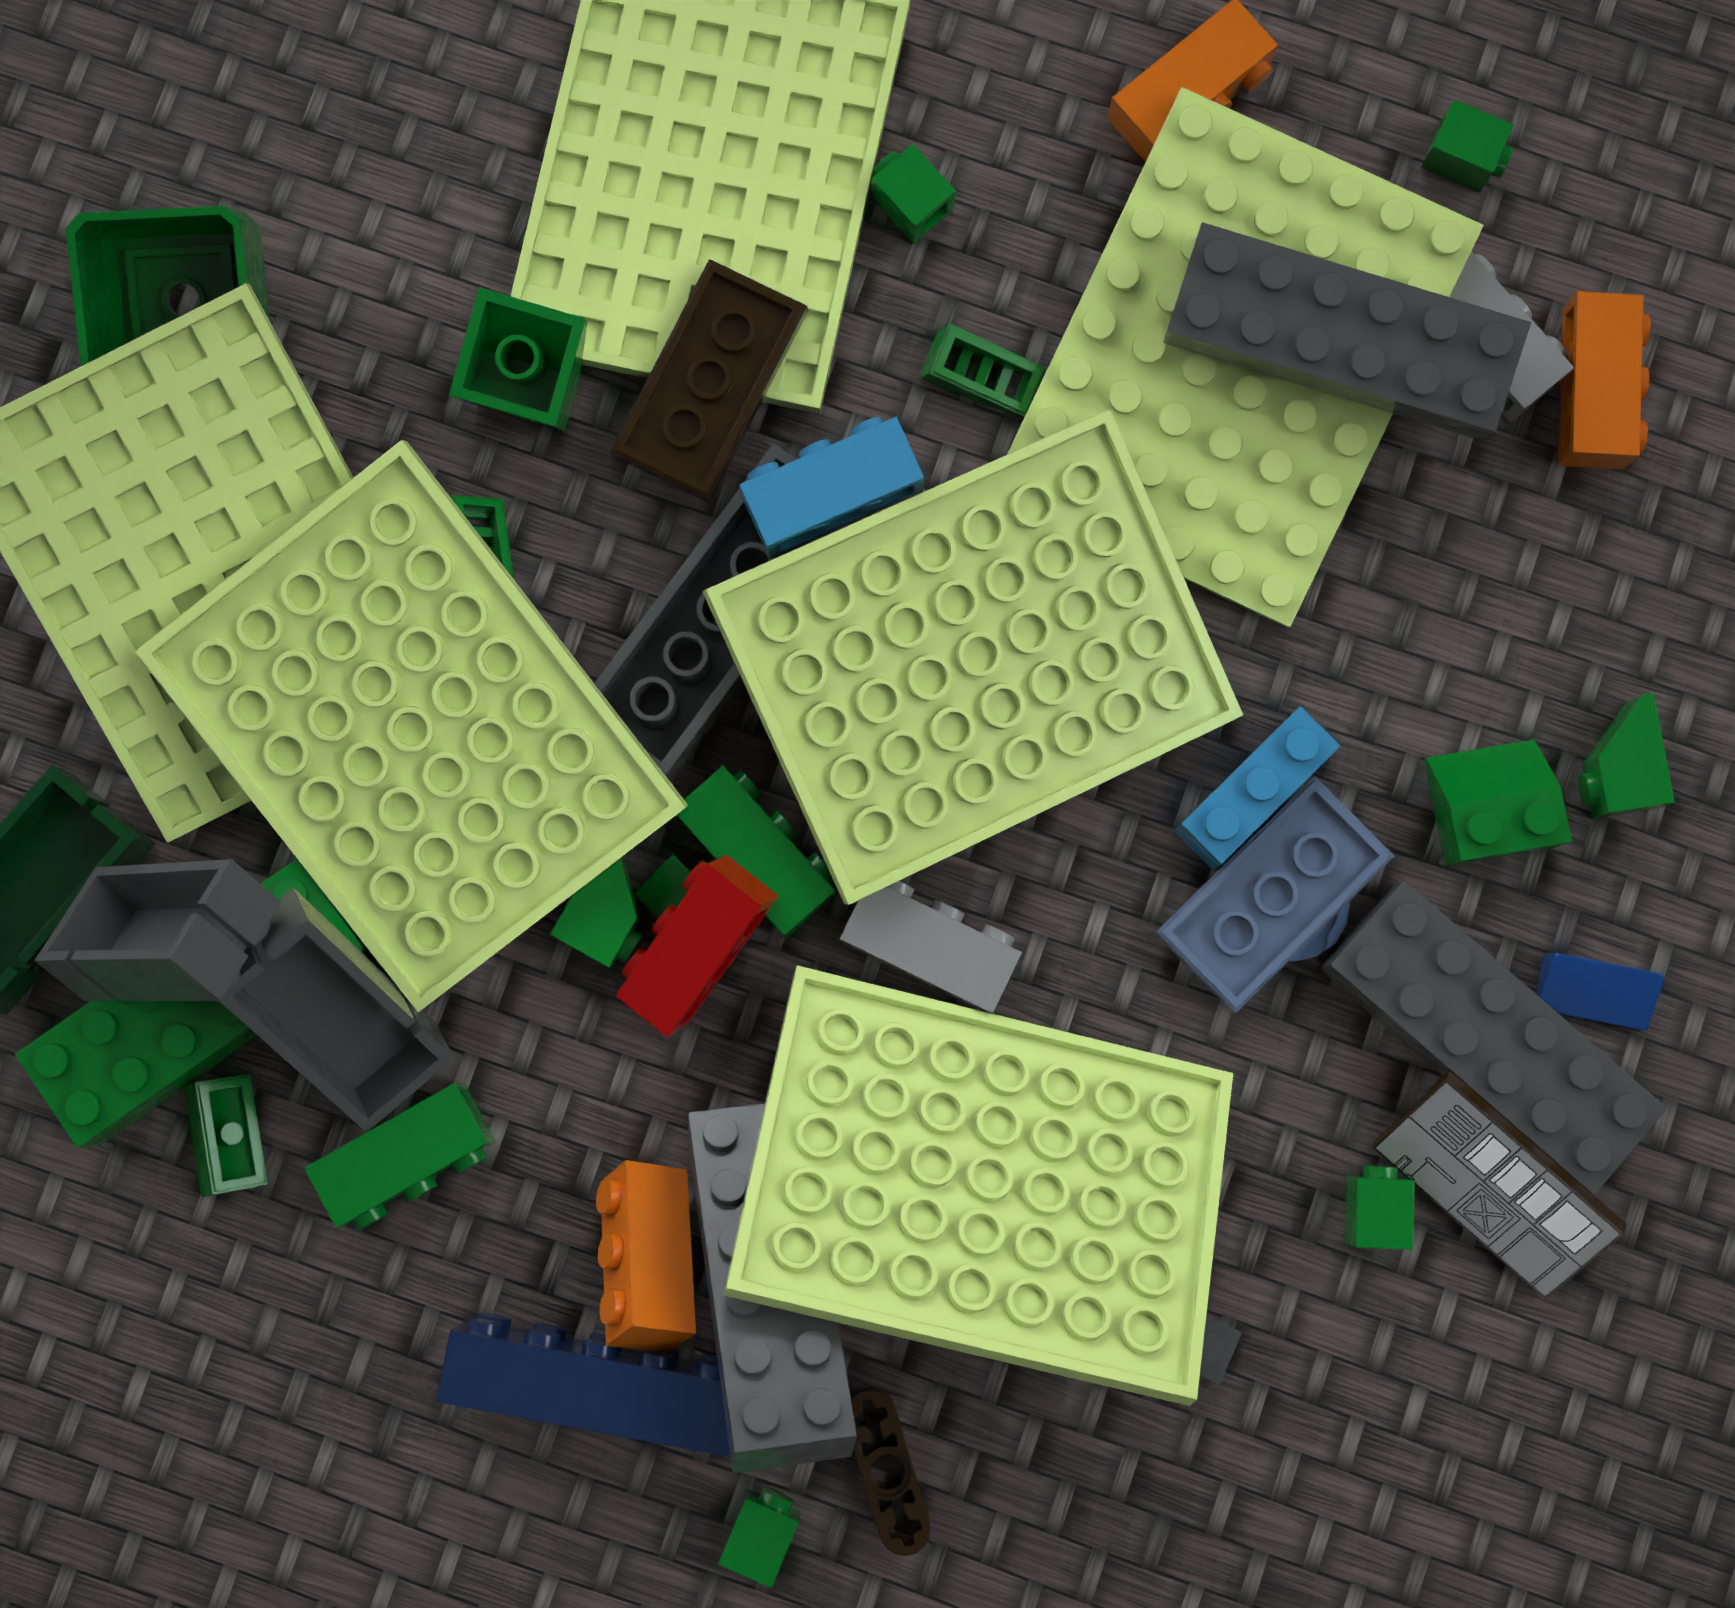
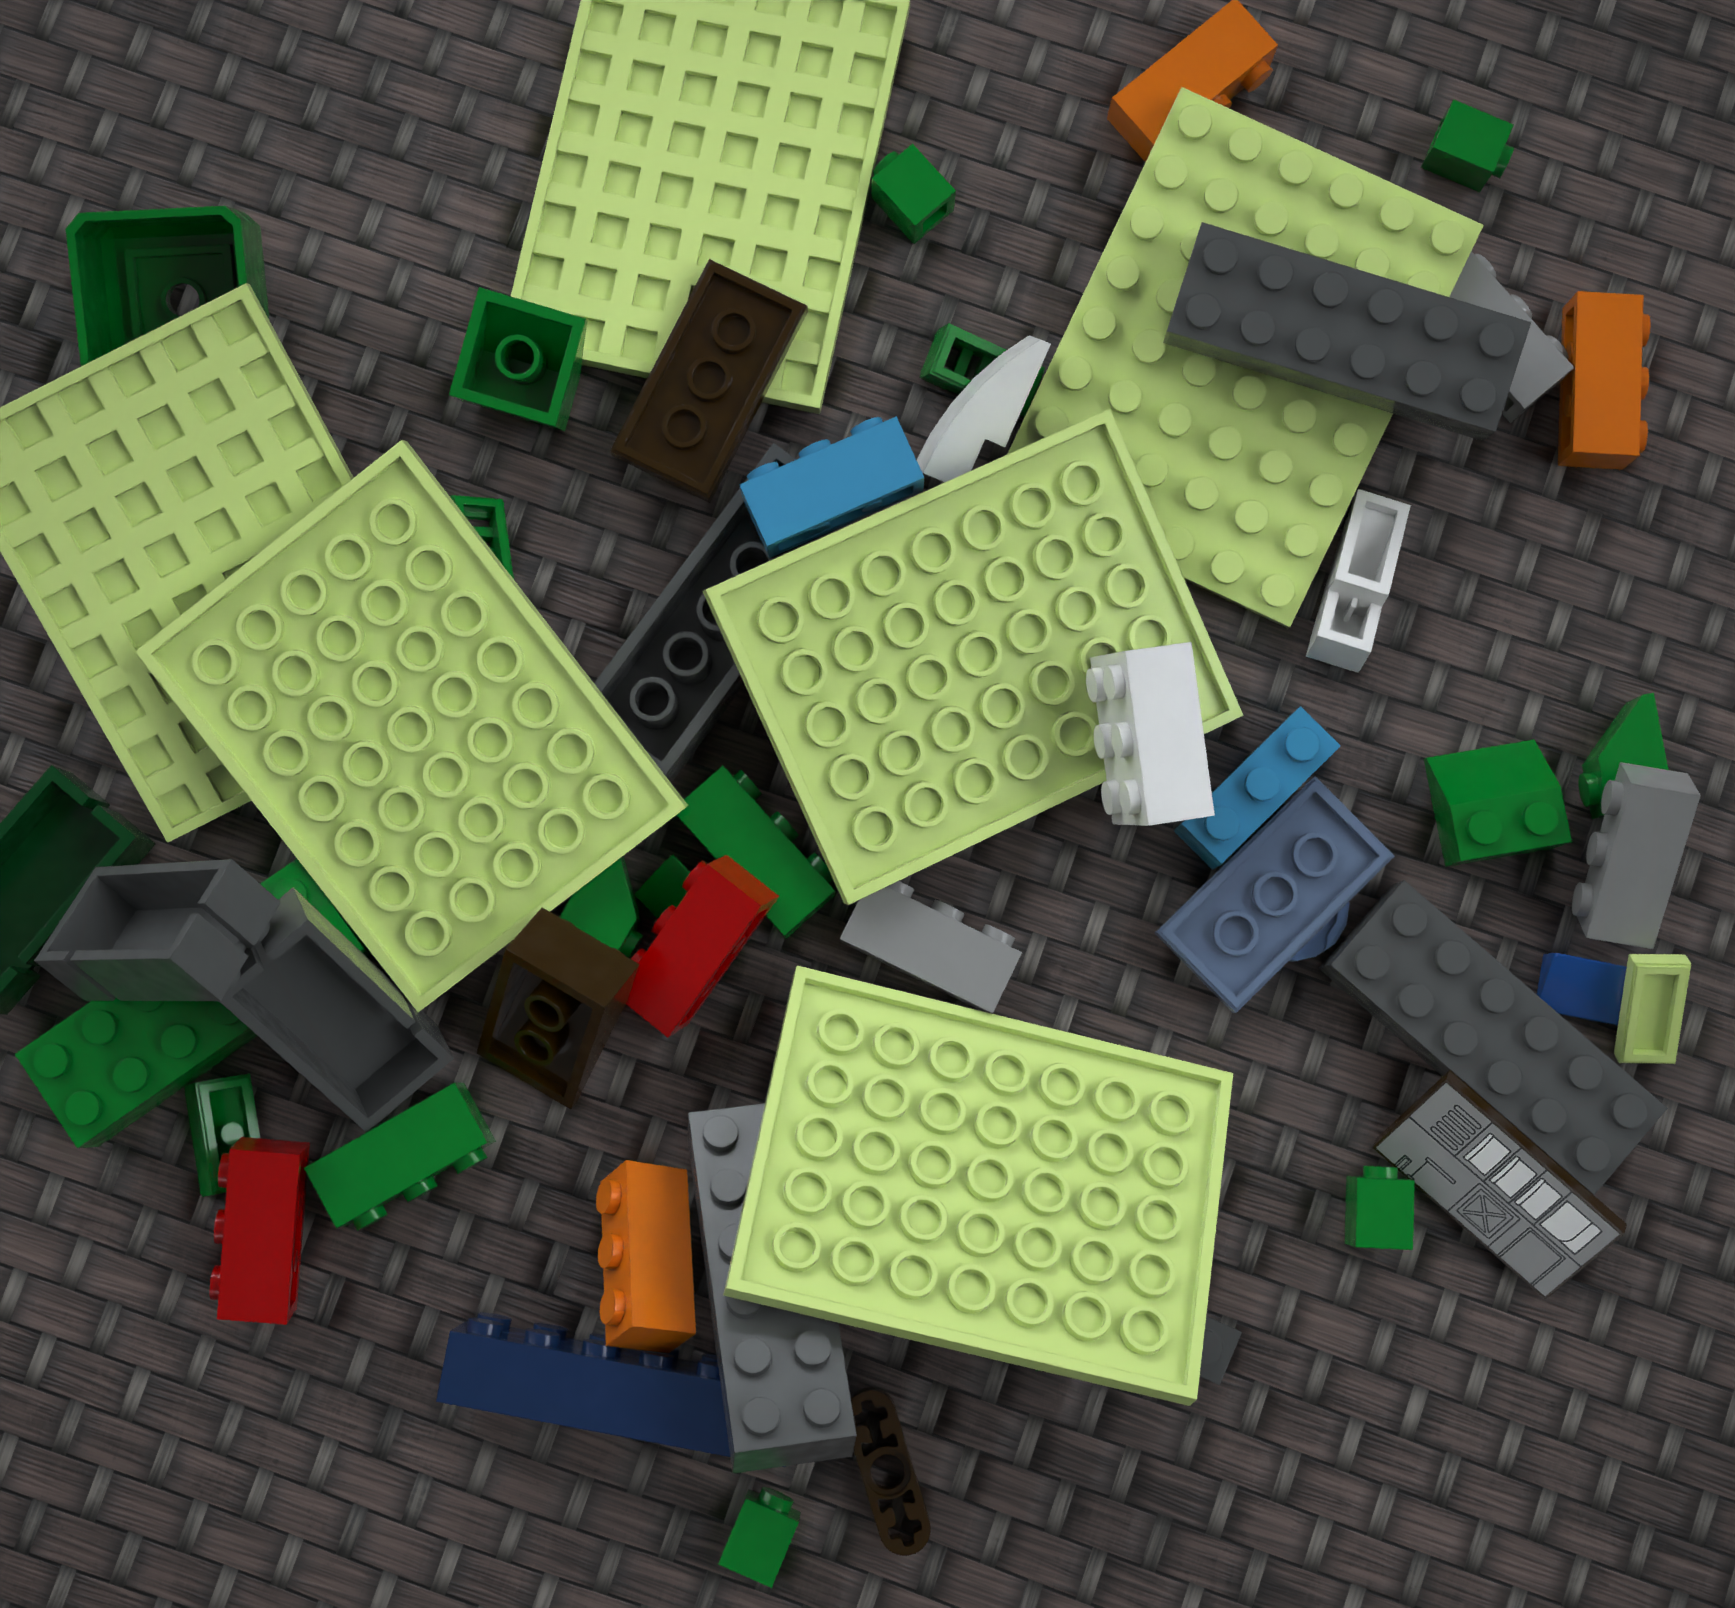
(260, 1230): none -> red brick
(555, 1006): none -> dark brown slope
(983, 411): none -> white slope
(1150, 735): none -> white brick
(1358, 581): none -> white slope
(1635, 854): none -> light grey brick
(1652, 1008): none -> yellowish green tile

